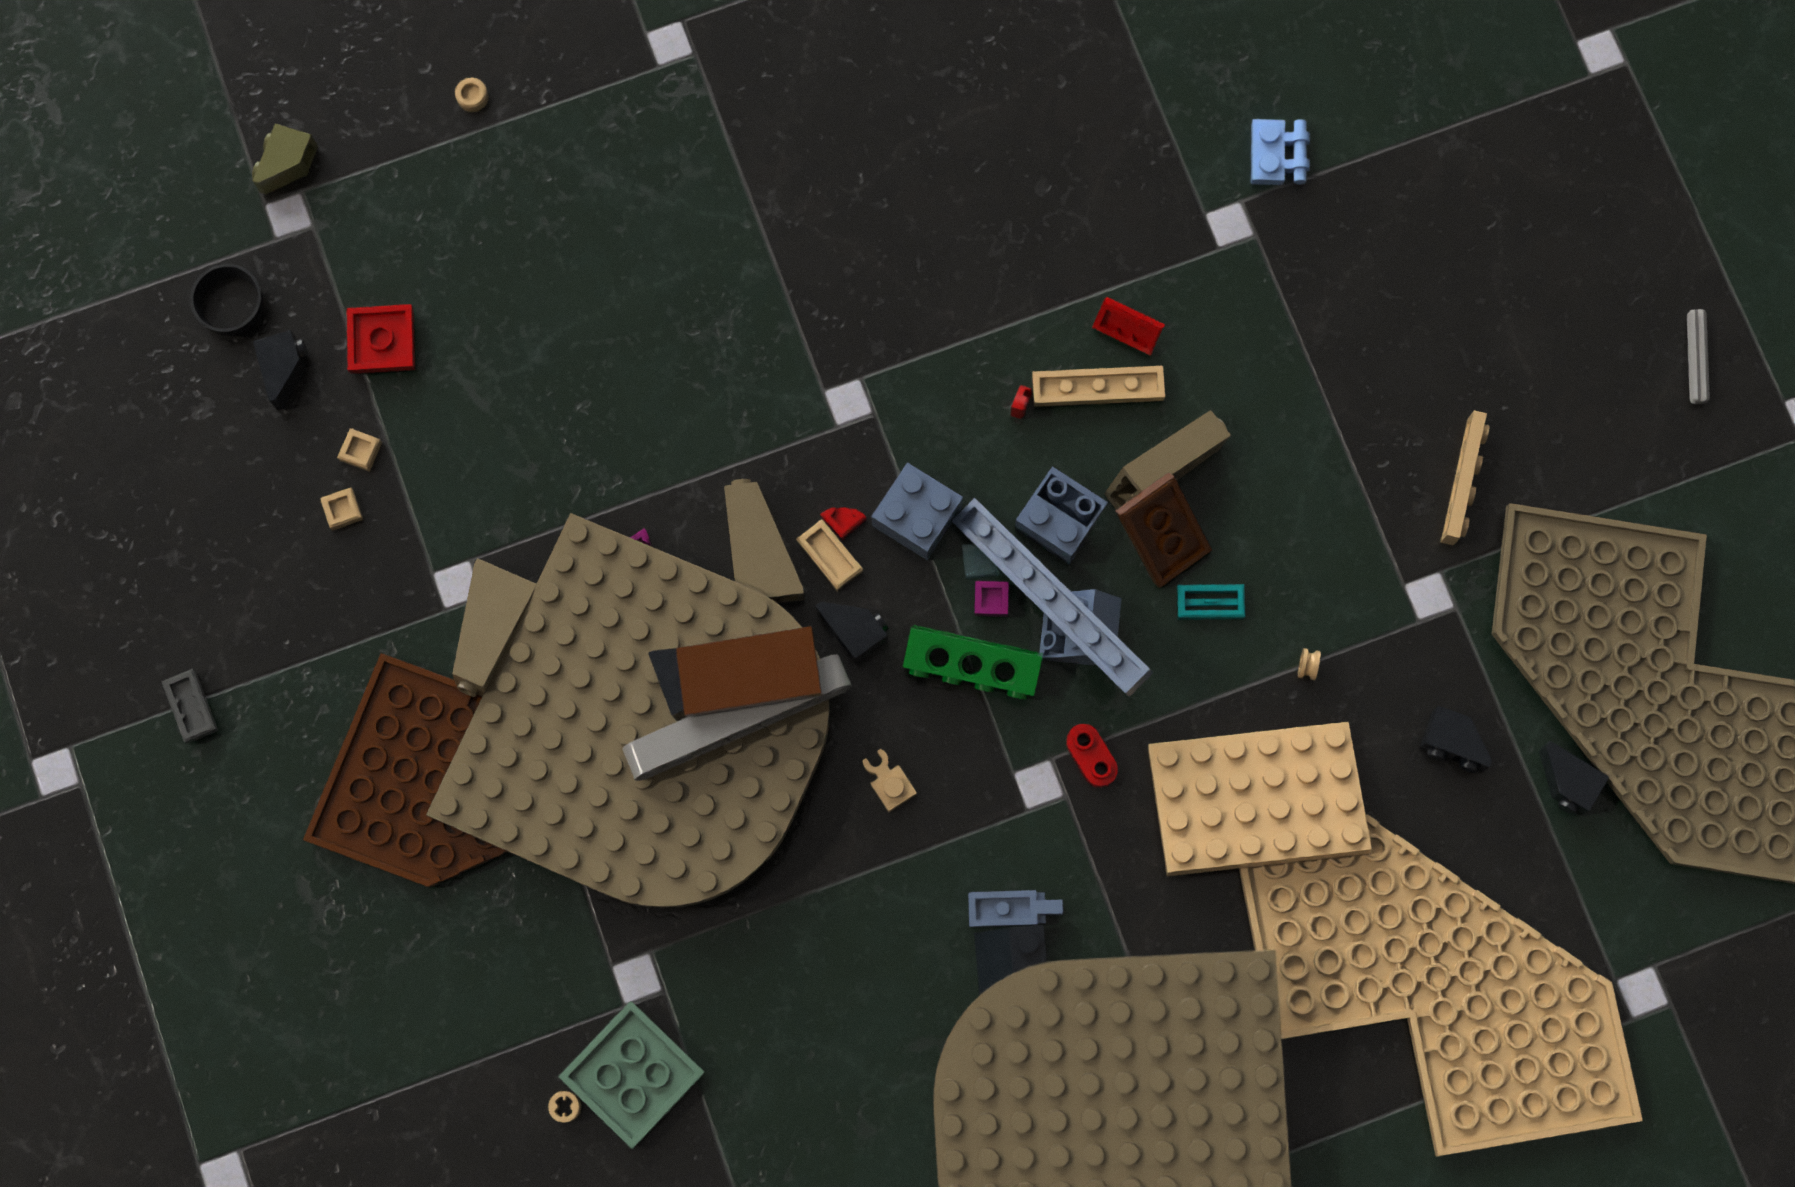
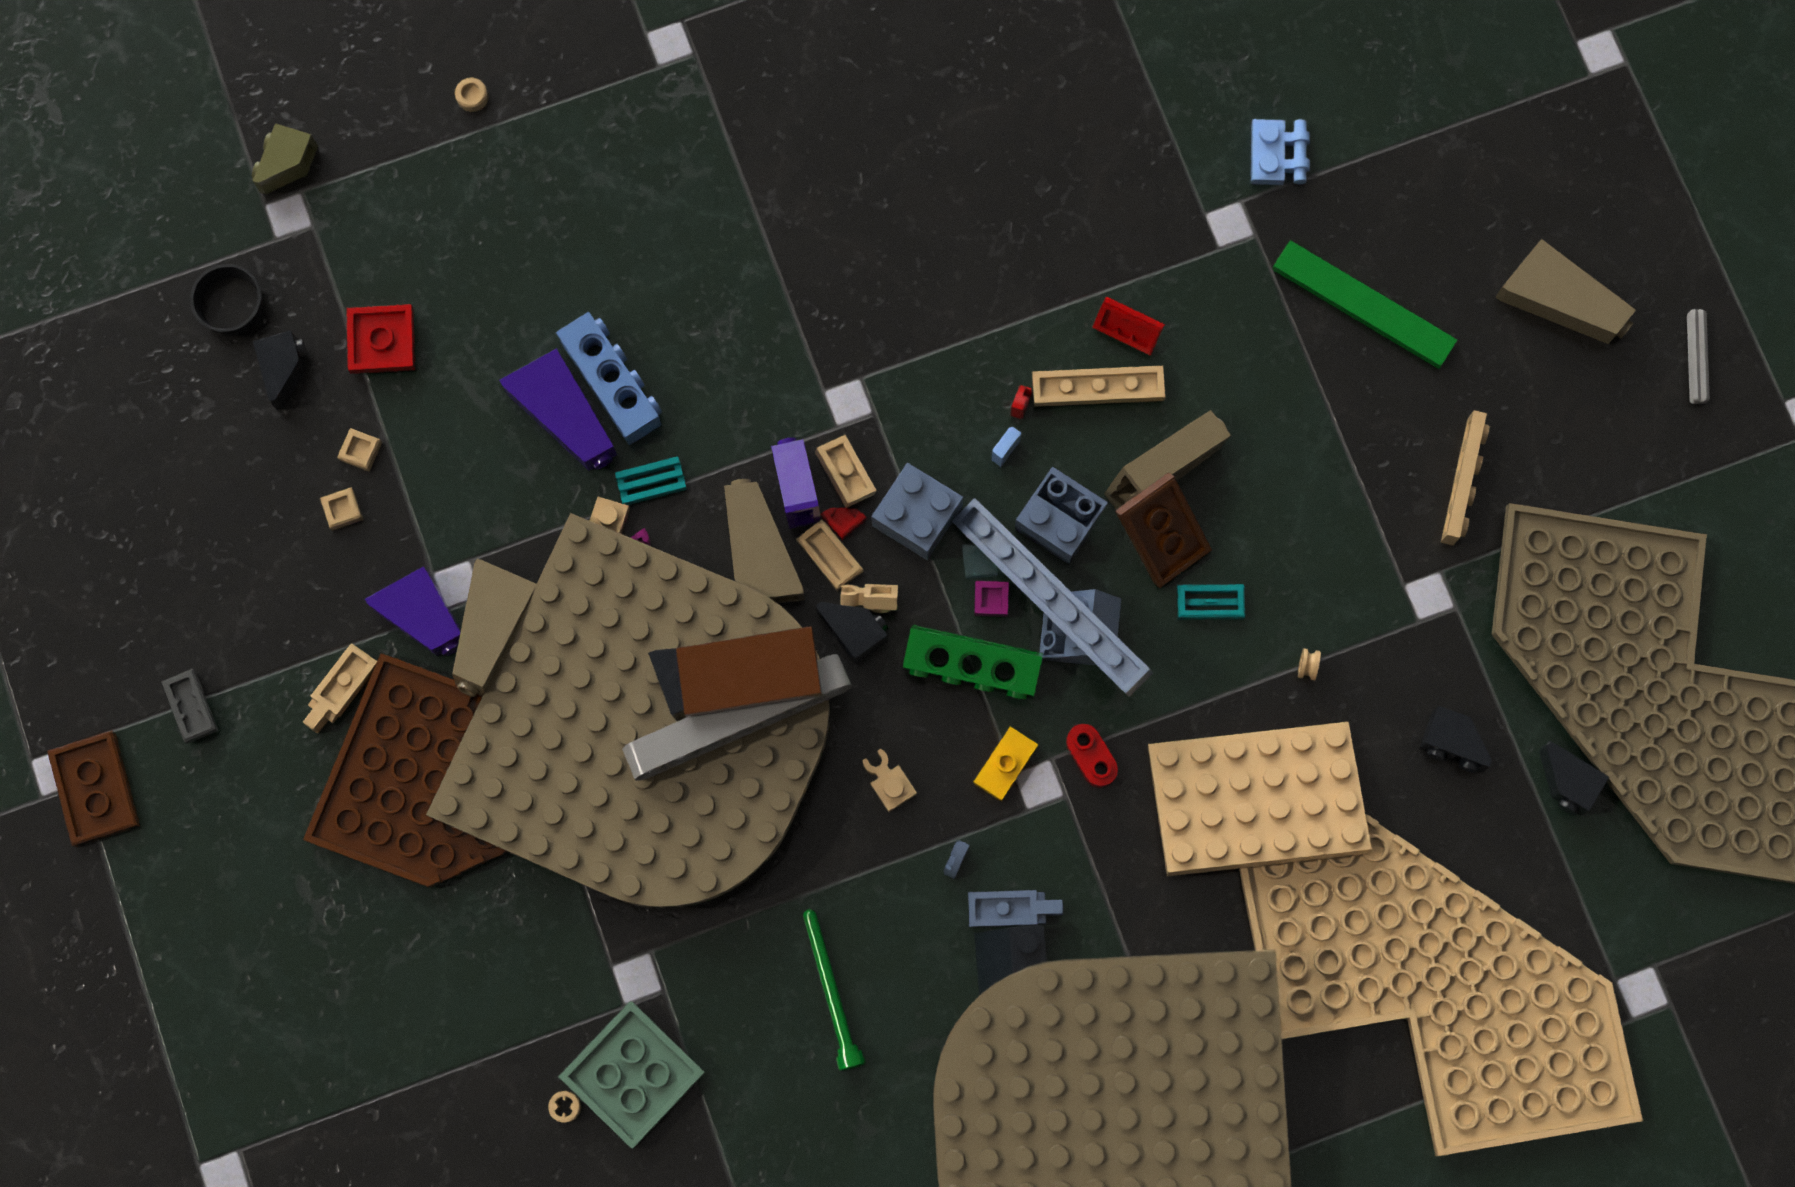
(93, 788): none -> reddish brown tile
(339, 687): none -> tan hinge
(419, 611): none -> dark purple slope
(558, 405): none -> dark purple slope
(610, 514): none -> tan plate
(631, 422): none -> medium blue brick
(648, 469): none -> teal tile
(796, 482): none -> dark purple slope
(845, 471): none -> tan plate
(848, 1054): none -> green piece
(874, 597): none -> tan plate
(956, 859): none -> sand blue tile
(1005, 763): none -> yellow plate
(1006, 446): none -> light blue tile
(1364, 304): none -> green tile
(1566, 295): none -> dark tan slope

